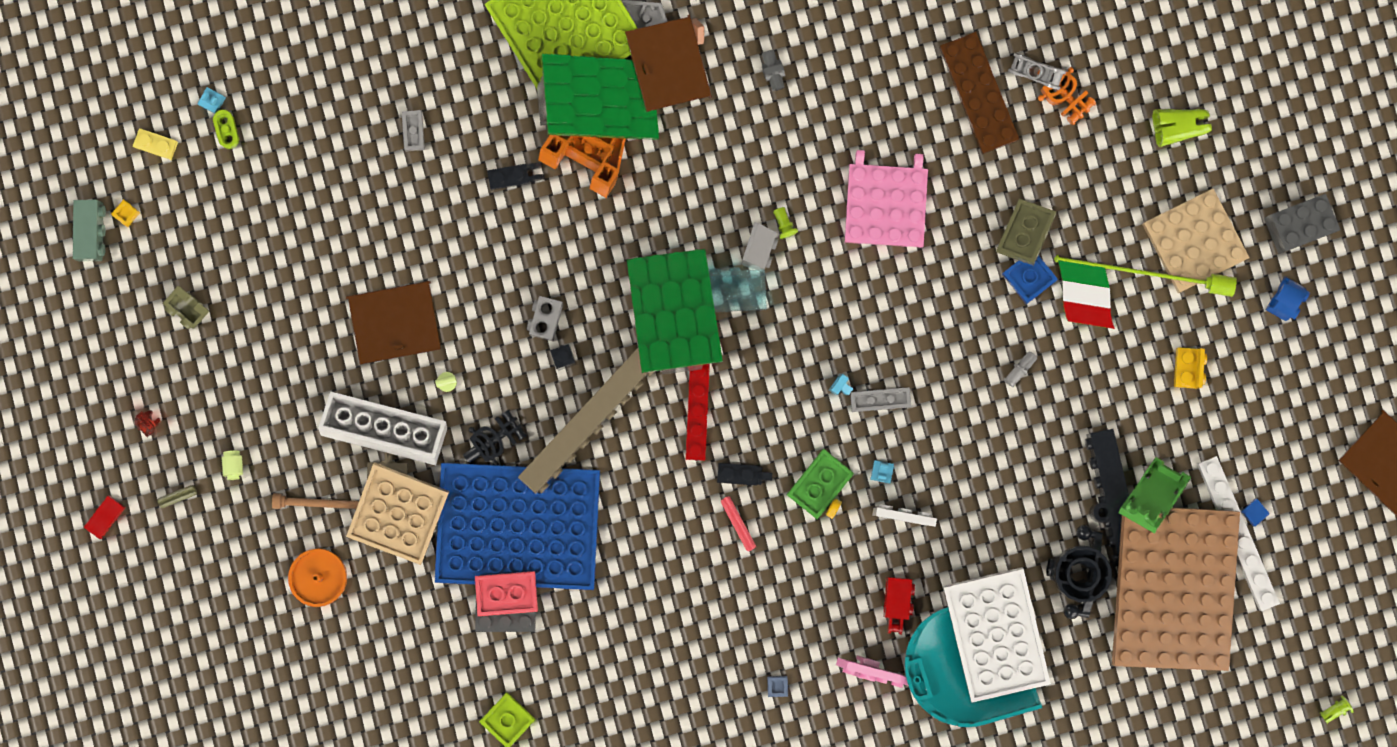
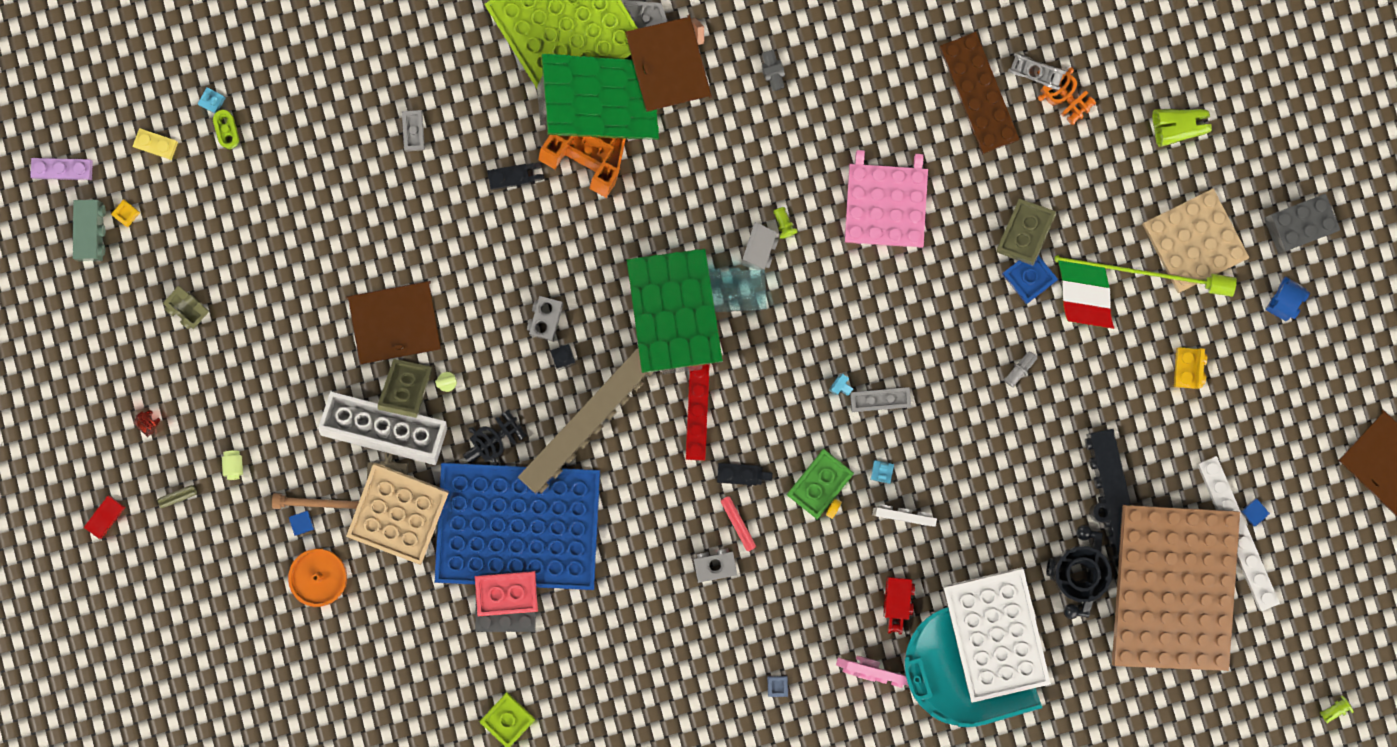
(61, 169): none -> lavender plate
(301, 523): none -> blue tile
(404, 388): none -> olive plate
(727, 567): none -> light grey brick
(1154, 495): bright green piece -> none

